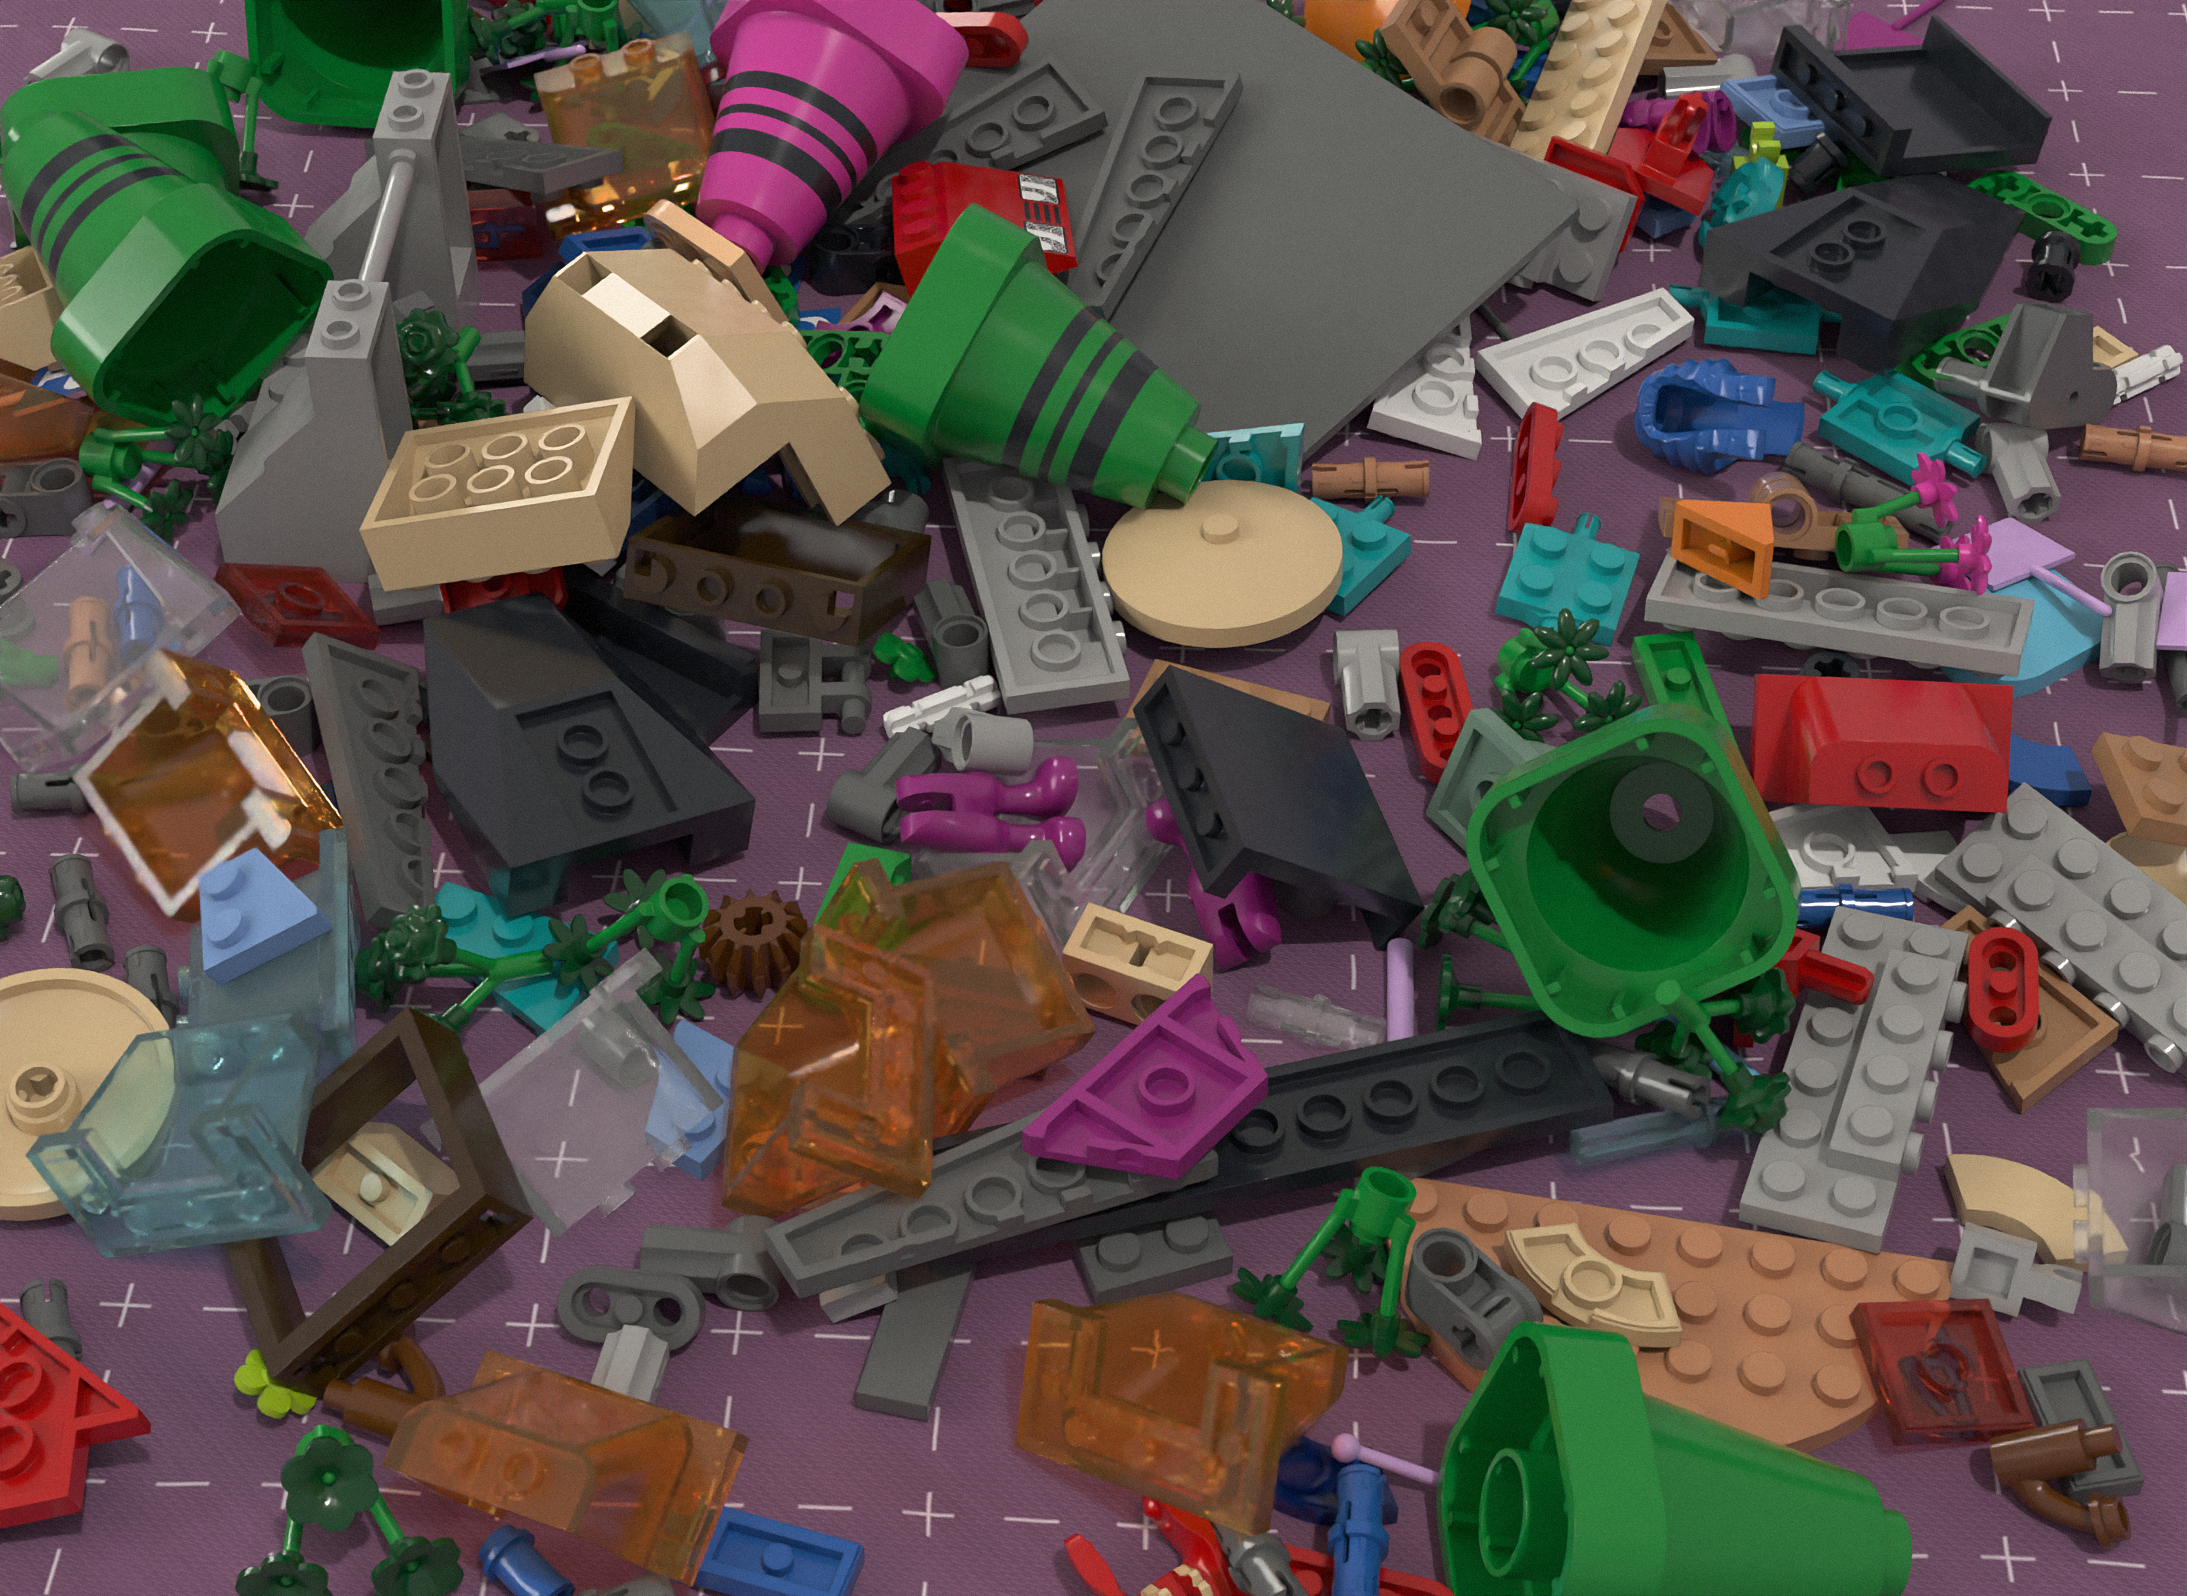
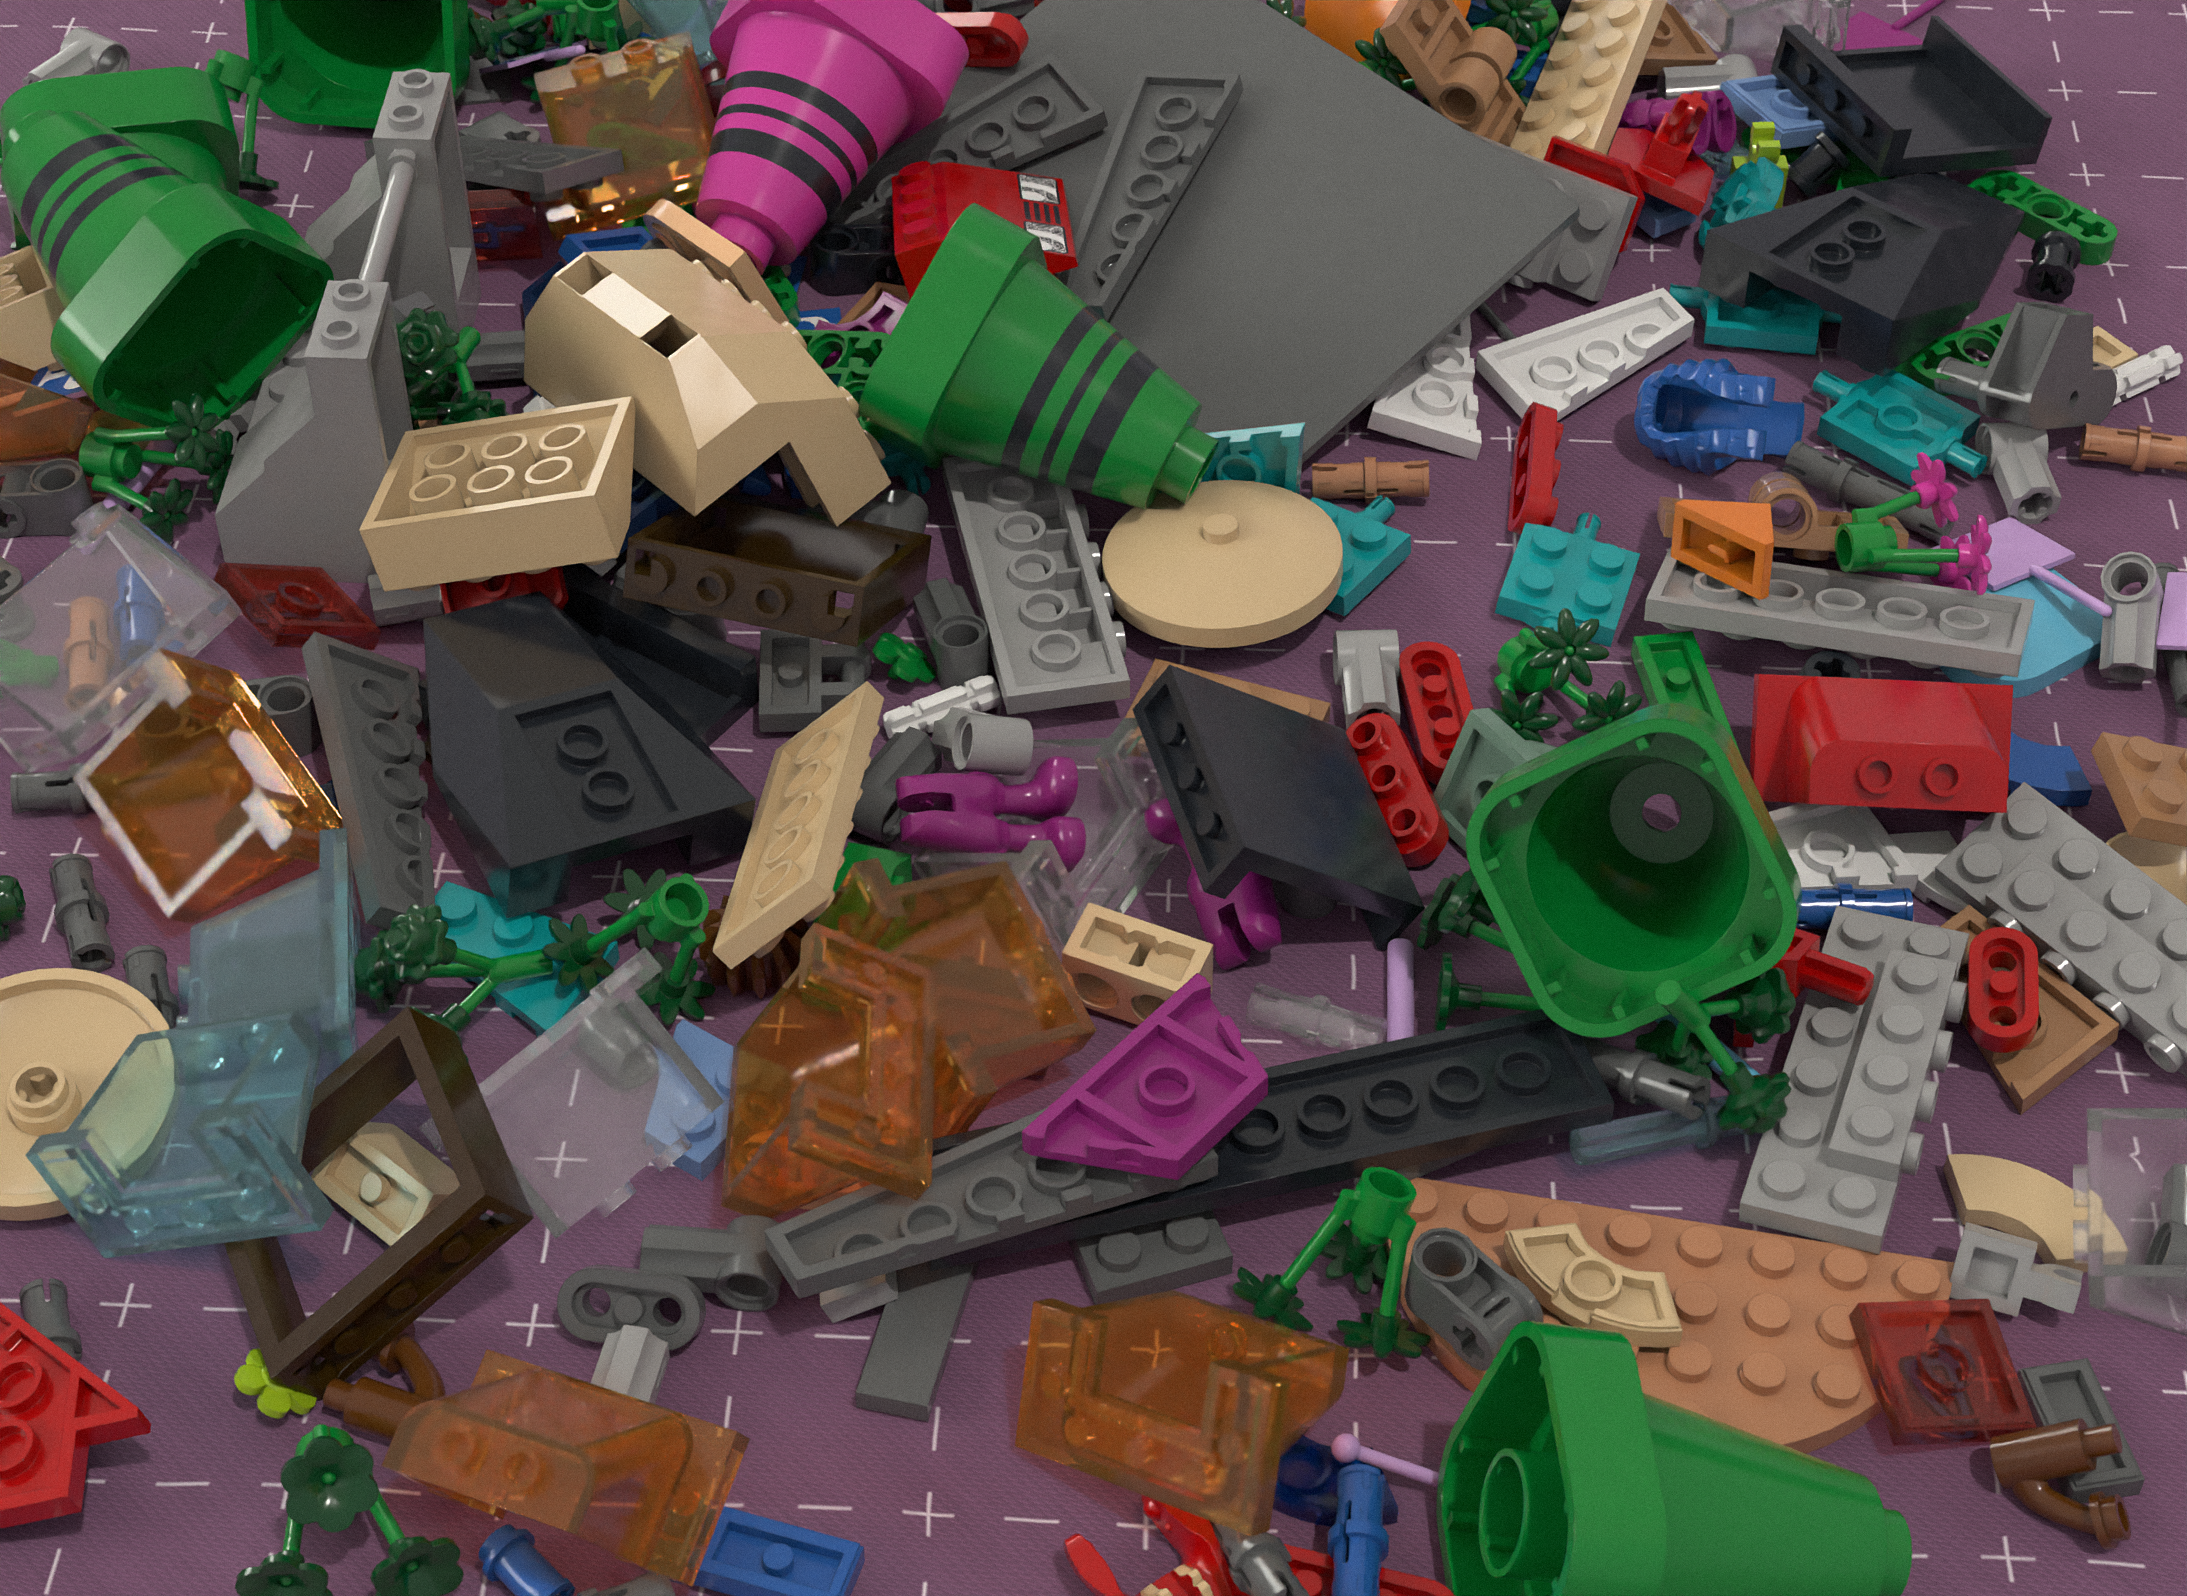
(252, 916): medium blue wing -> none
(800, 828): none -> tan plate
(1407, 797): none -> red plate

